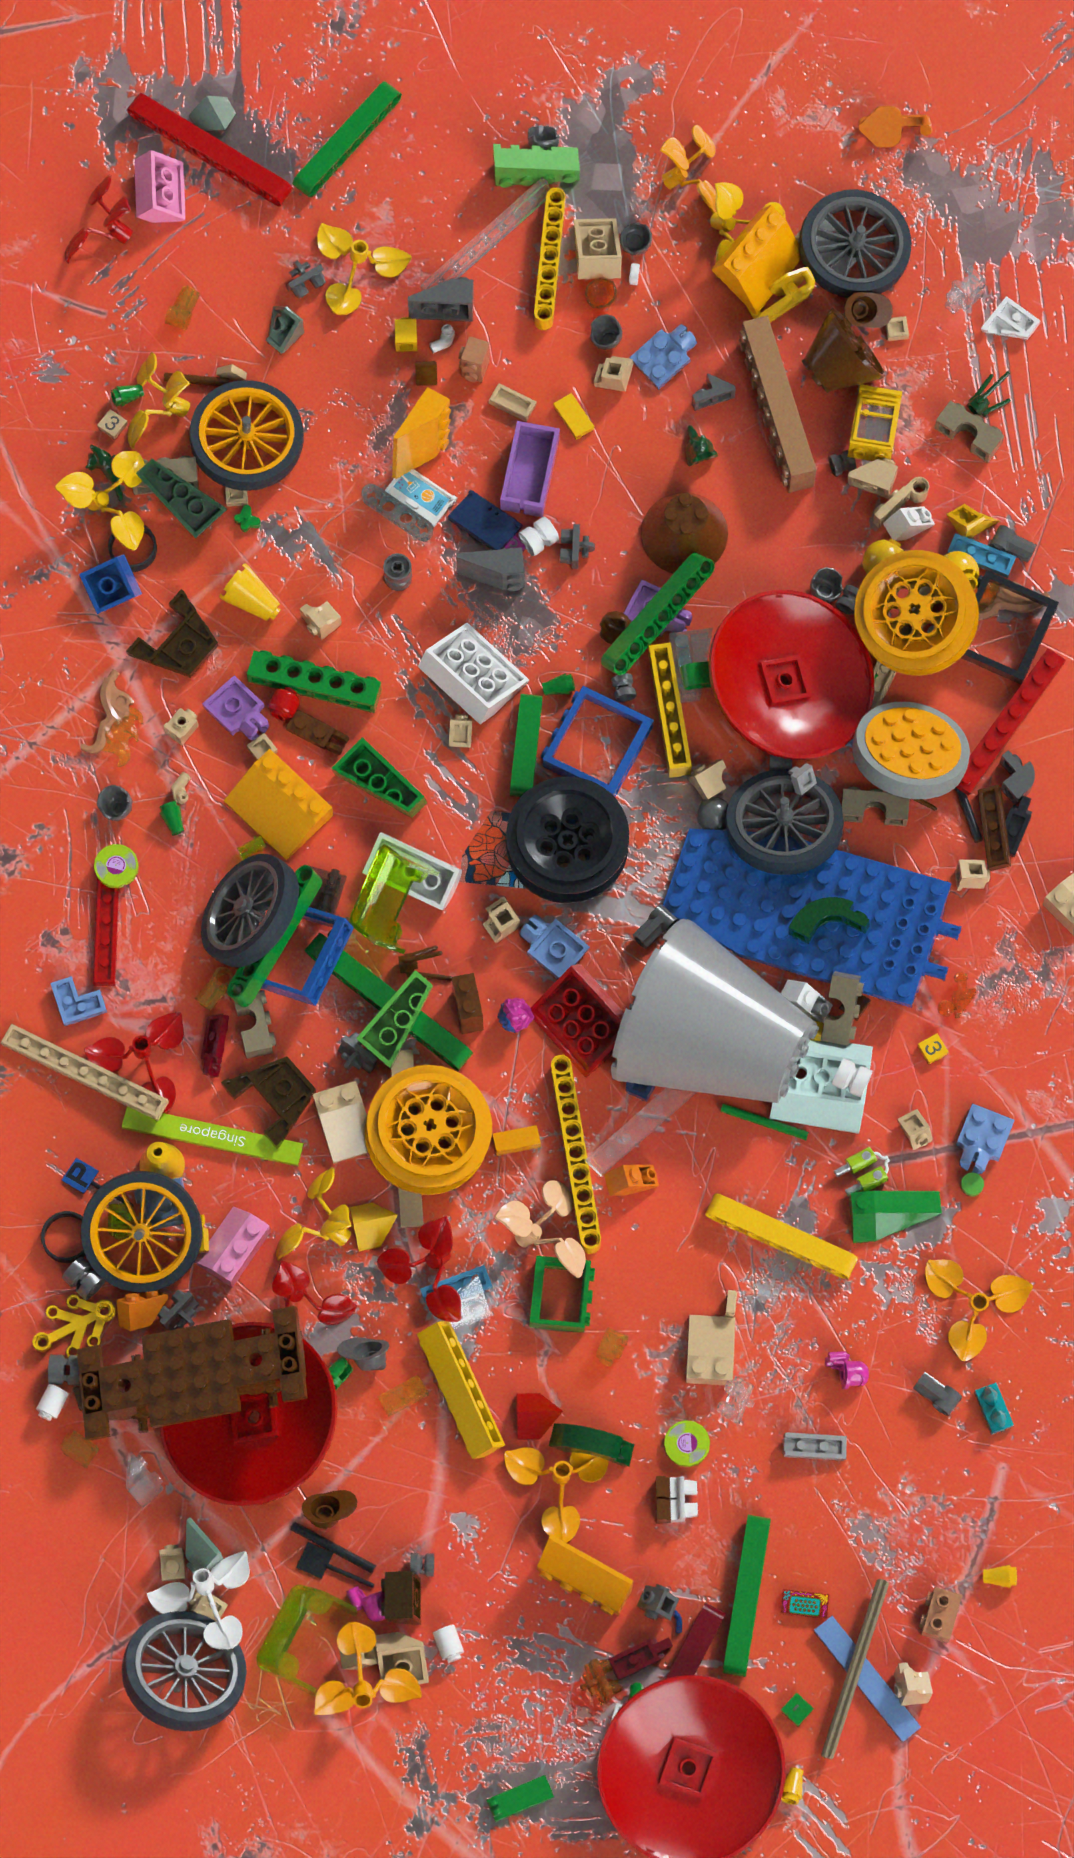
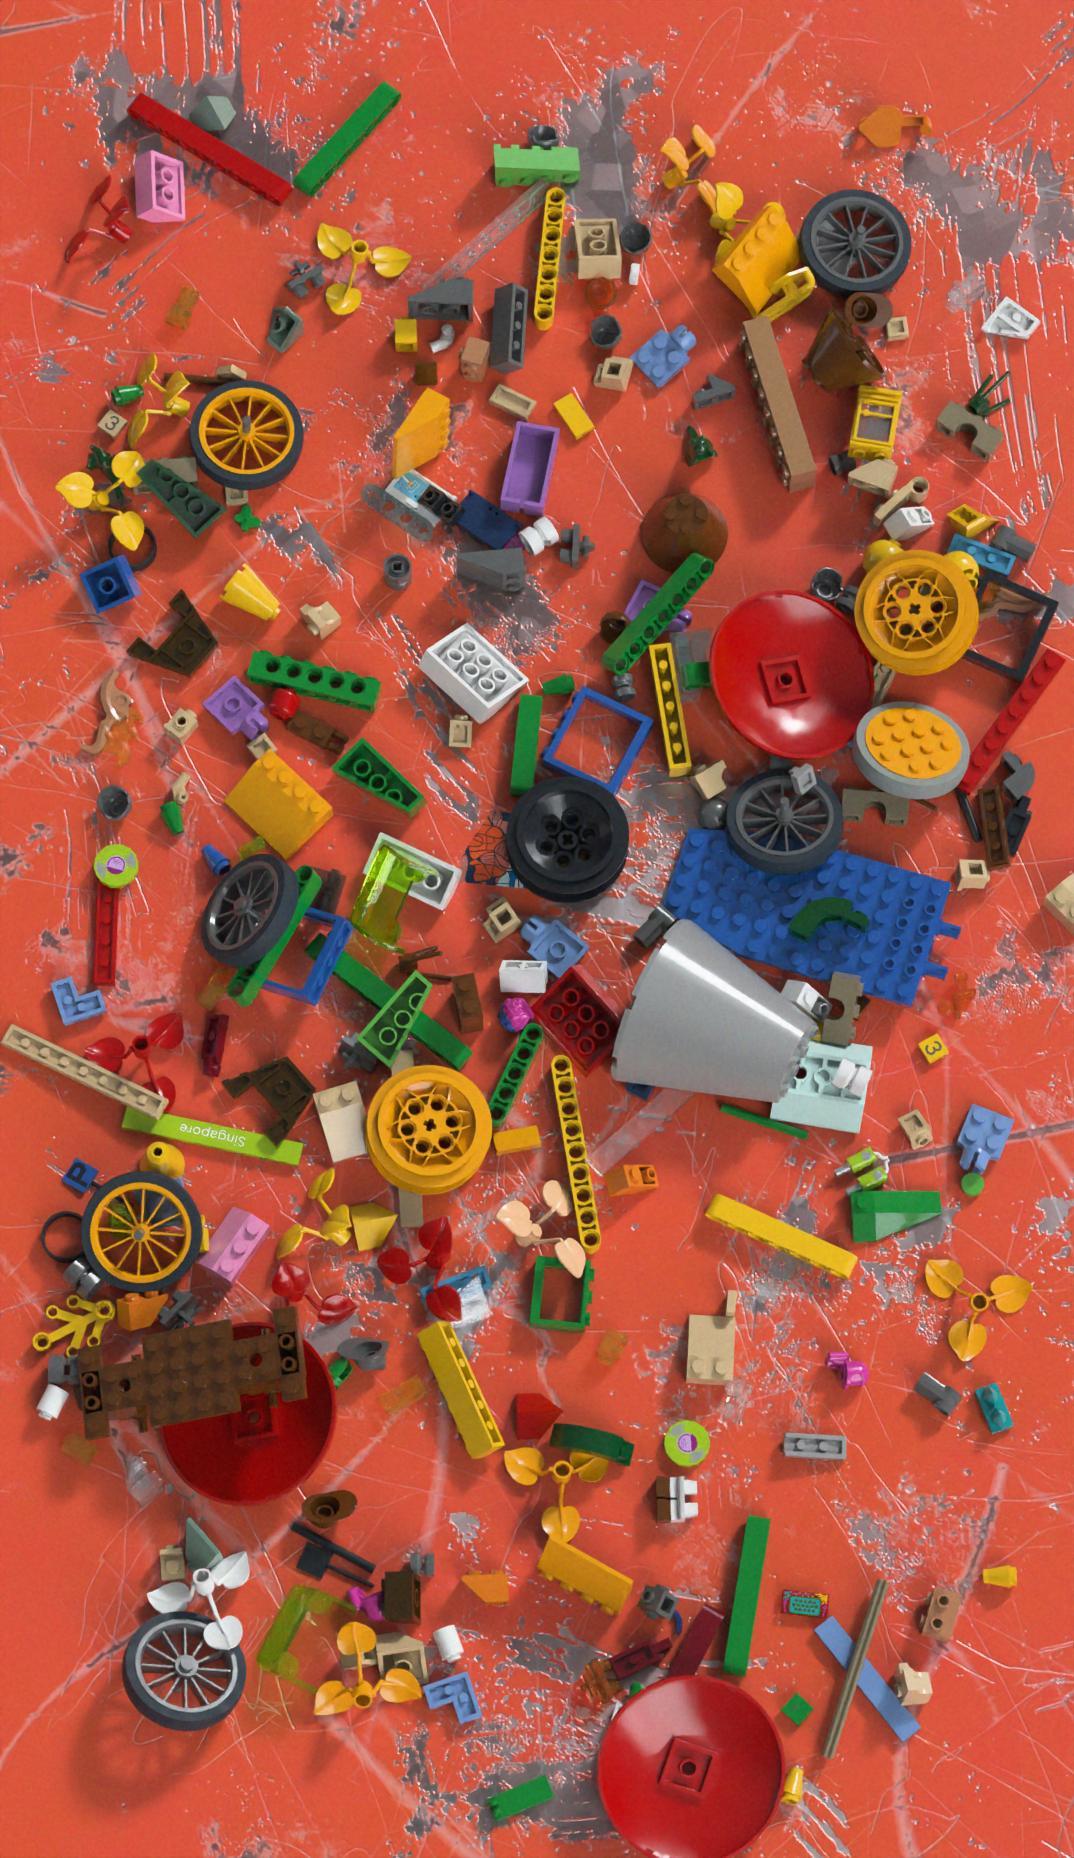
(201, 1605): tan bracket -> none
(217, 862): none -> blue cone
(258, 1039): dark tan arch -> none
(441, 506): none -> black slope
(456, 1690): none -> medium blue plate
(489, 1588): none -> orange slope
(509, 328): none -> dark grey brick
(515, 1065): none -> green beam
(523, 976): none -> white hinge

